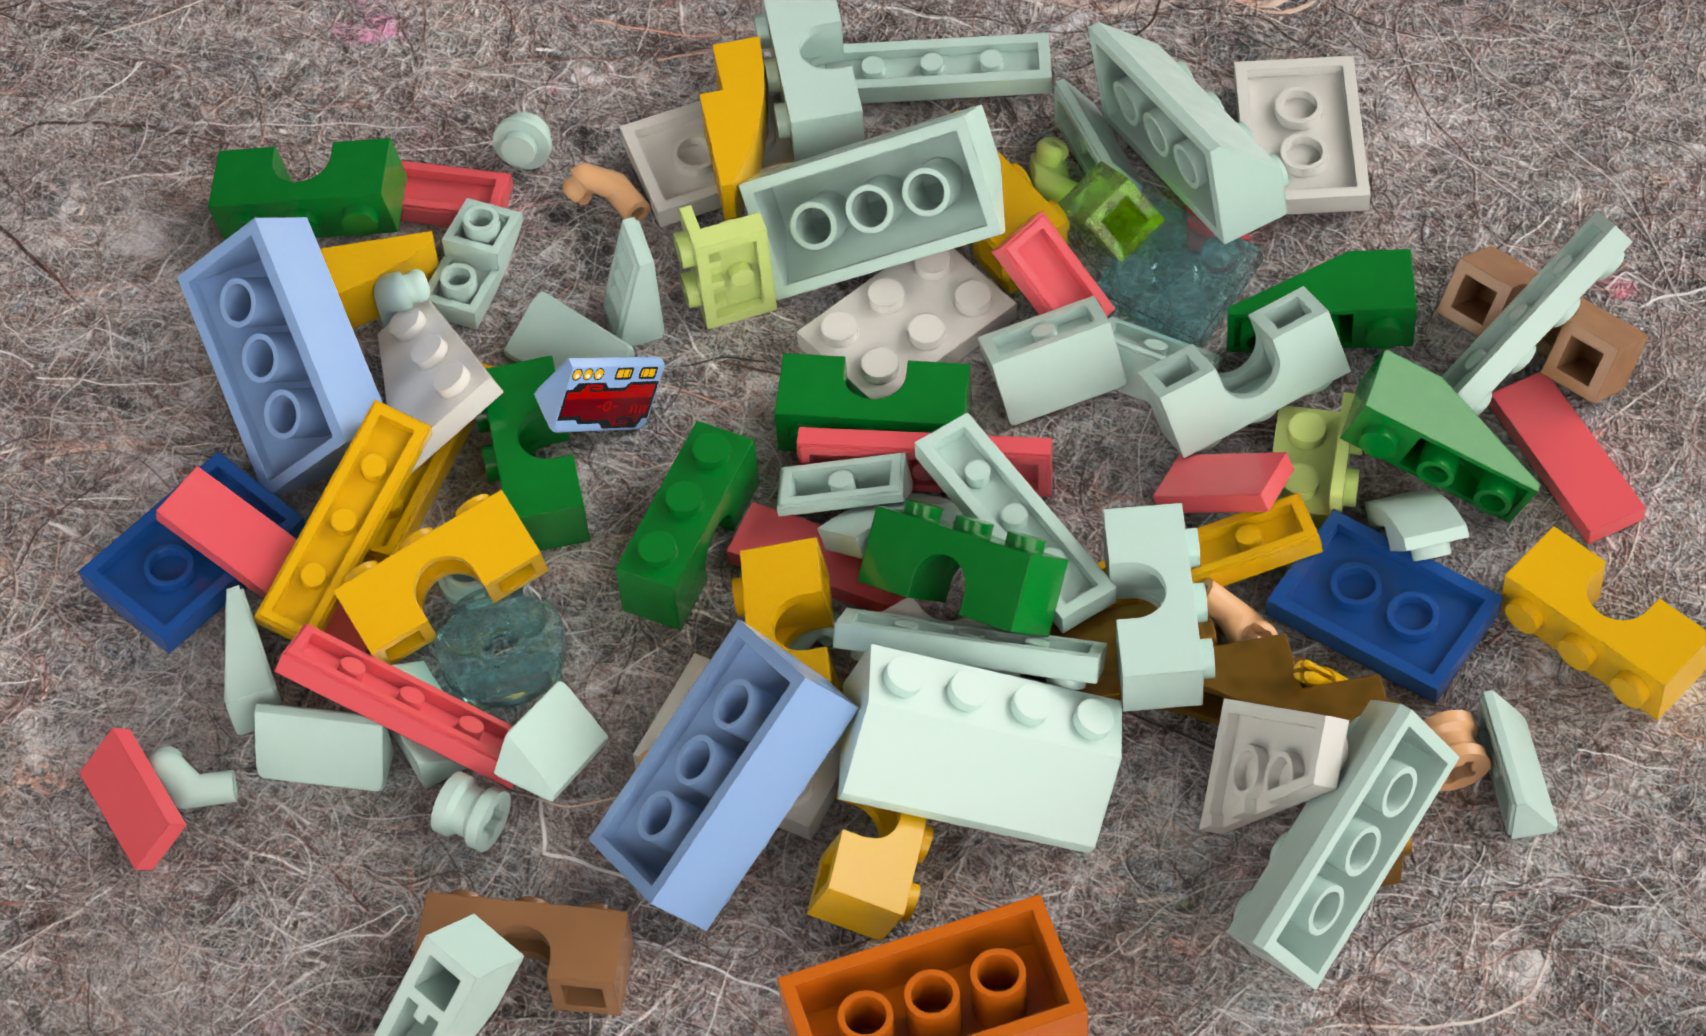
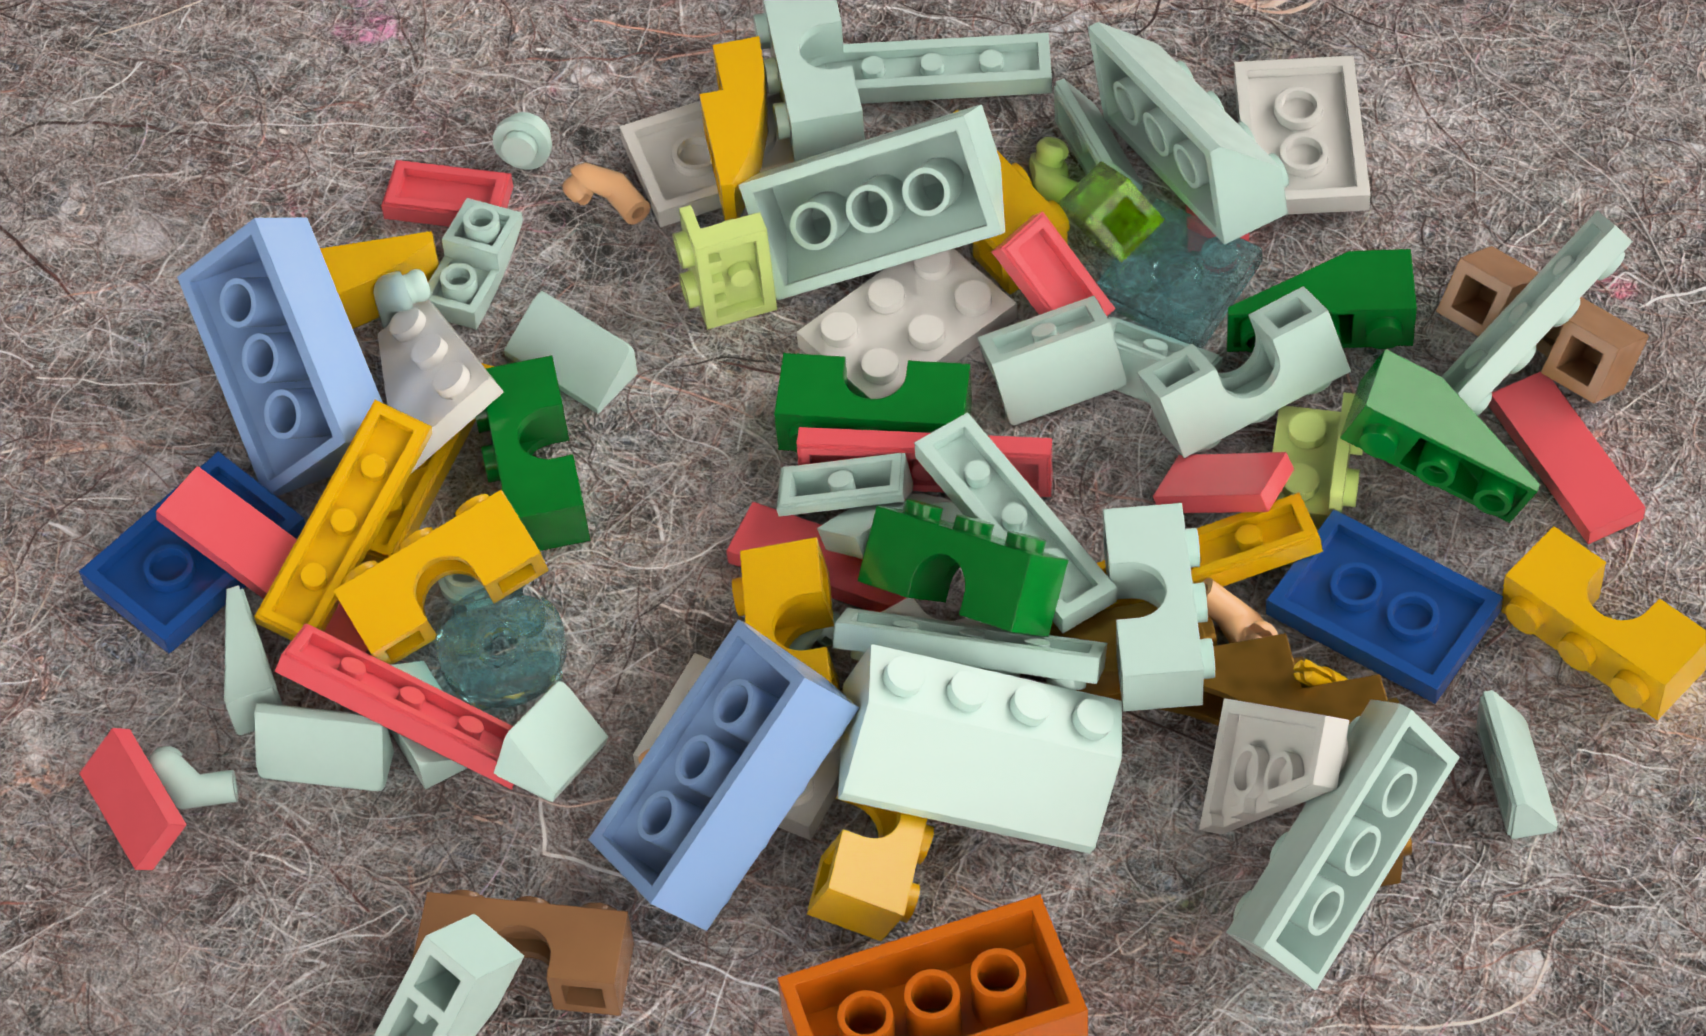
(353, 195): green arch -> none
(470, 811): light aqua wheel -> none
(600, 393): slope -> none
(632, 289): light aqua slope -> none
(667, 555): green arch -> none
(1418, 522): light aqua slope -> none
(1459, 732): light nougat wheel -> none

